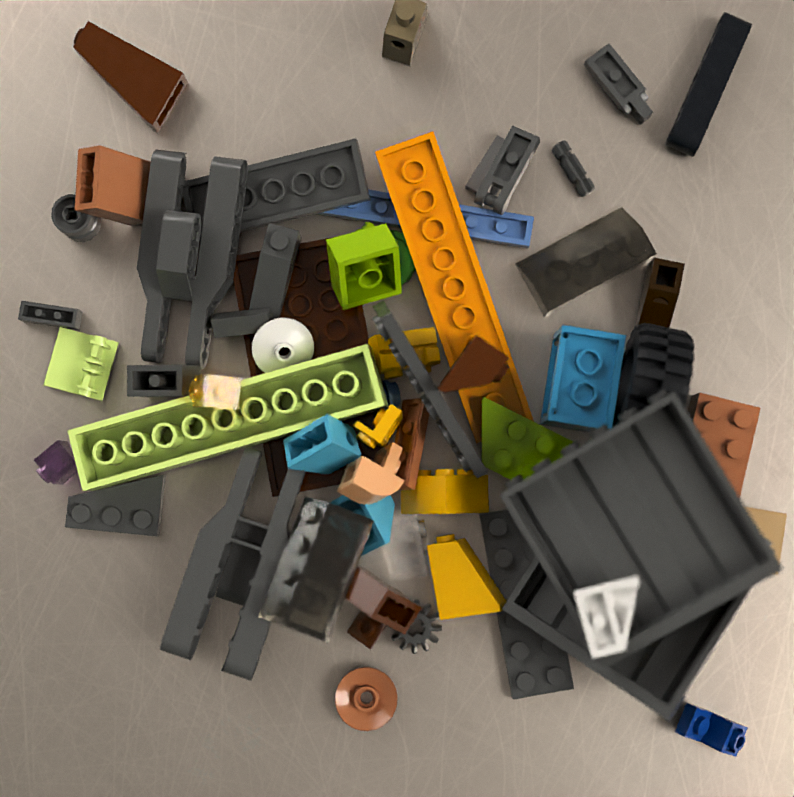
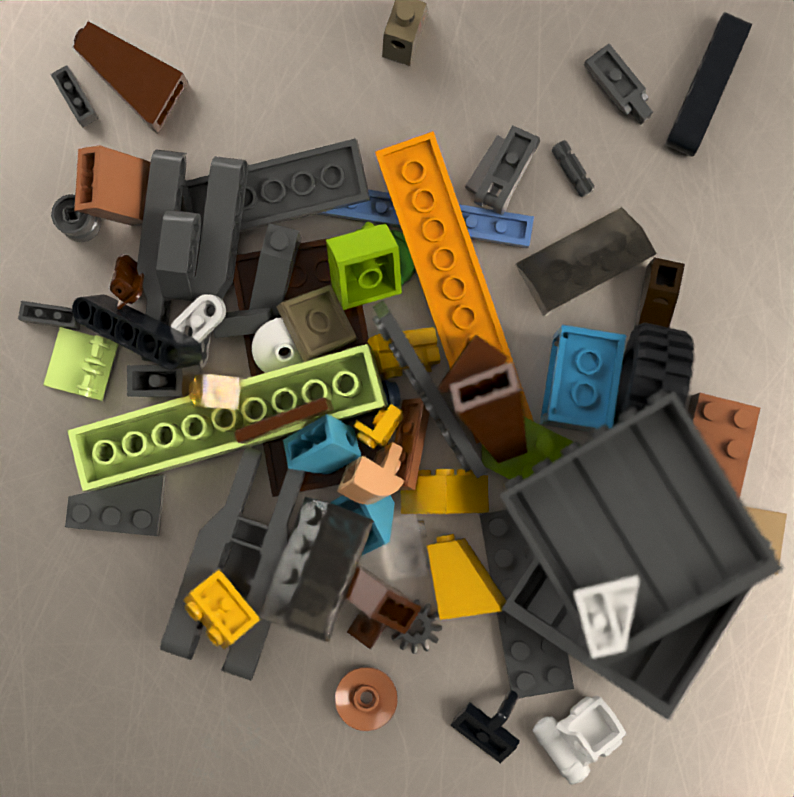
(56, 463): clear purple brick -> none
(74, 96): none -> dark grey piece
(126, 281): none -> reddish brown hinge
(137, 332): none -> black beam
(198, 319): none -> white plate
(220, 610): none -> yellow bracket
(283, 420): none -> reddish brown tile
(317, 323): none -> dark tan tile
(487, 731): none -> black plate
(493, 411): none -> reddish brown slope
(580, 737): none -> white piece
(711, 729): blue slope -> none

